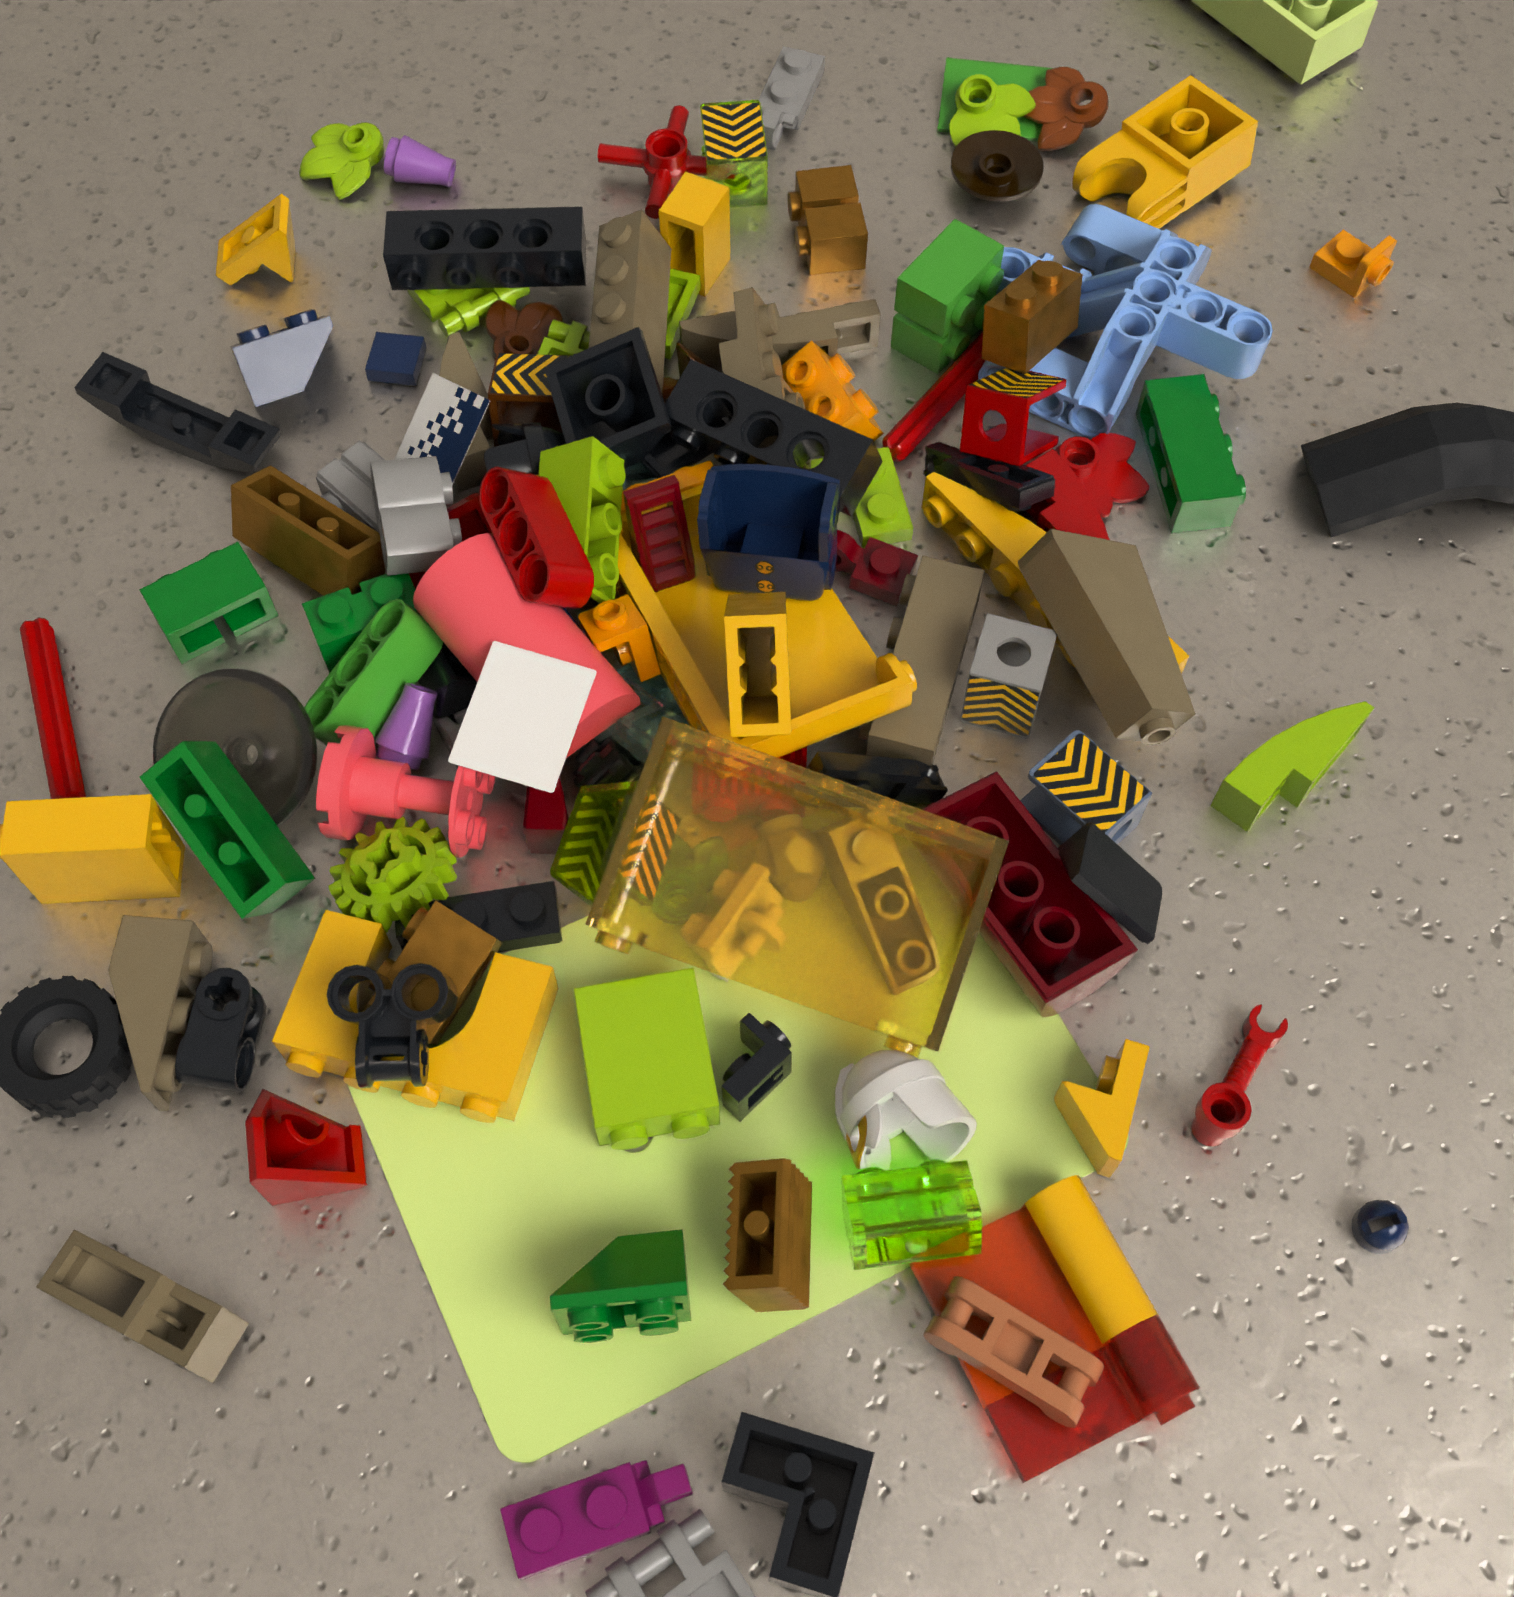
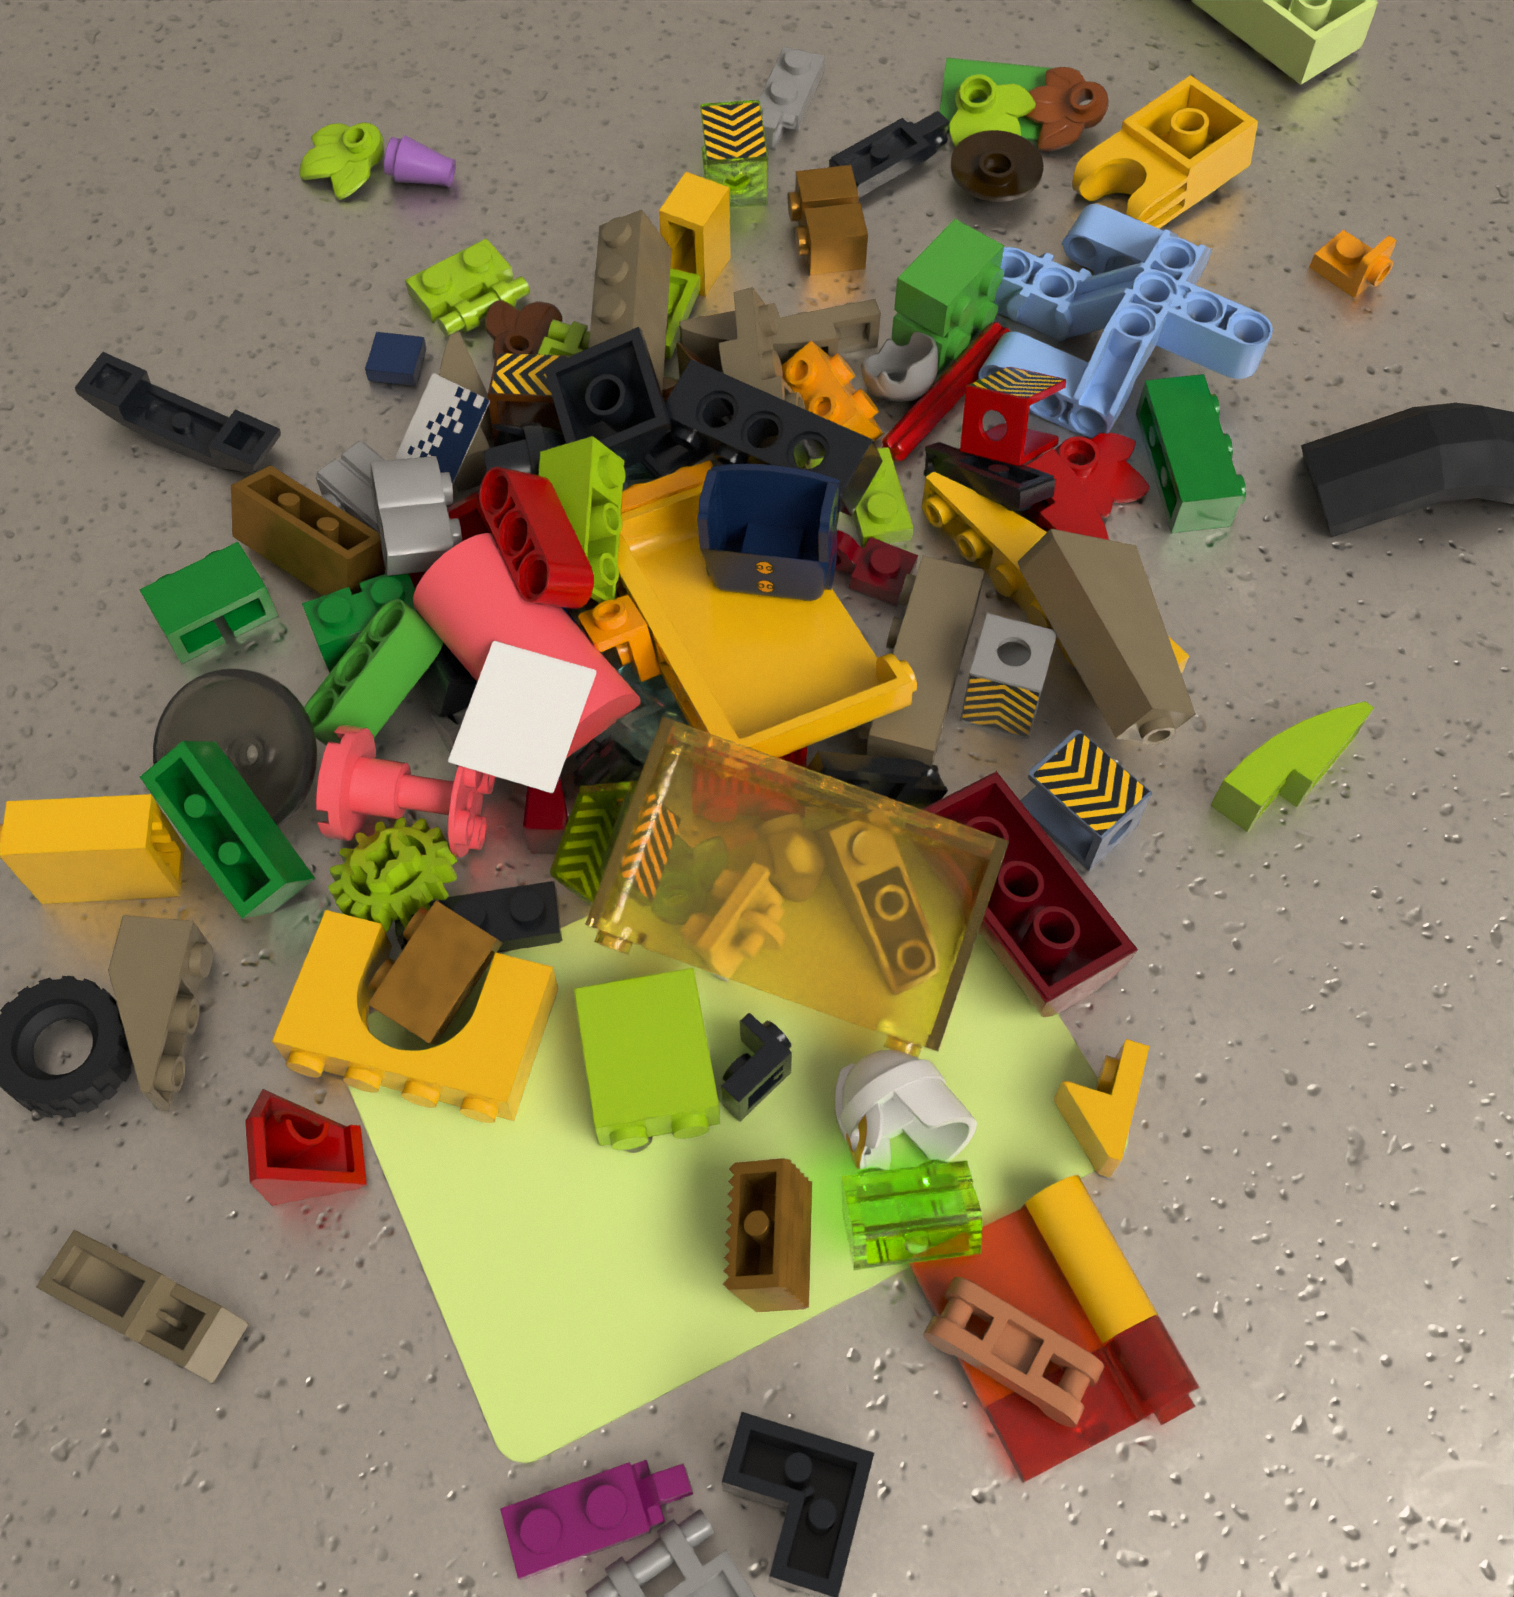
(51, 710): red axle -> none
(220, 1042): black piece -> none
(259, 240): yellow slope -> none
(283, 360): slope -> none
(391, 1023): black piece -> none
(408, 727): medium lavender cone -> none
(485, 248): black brick -> none
(627, 1285): green slope -> none
(662, 160): red bar -> none
(662, 536): dark red slope -> none
(757, 664): yellow brick -> none
(893, 151): none -> black hinge
(902, 371): none -> light grey hair
(1031, 316): pearl gold brick -> none
(1113, 880): black slope -> none
(1224, 1105): red brick -> none
(1386, 1238): dark blue hinge -> none

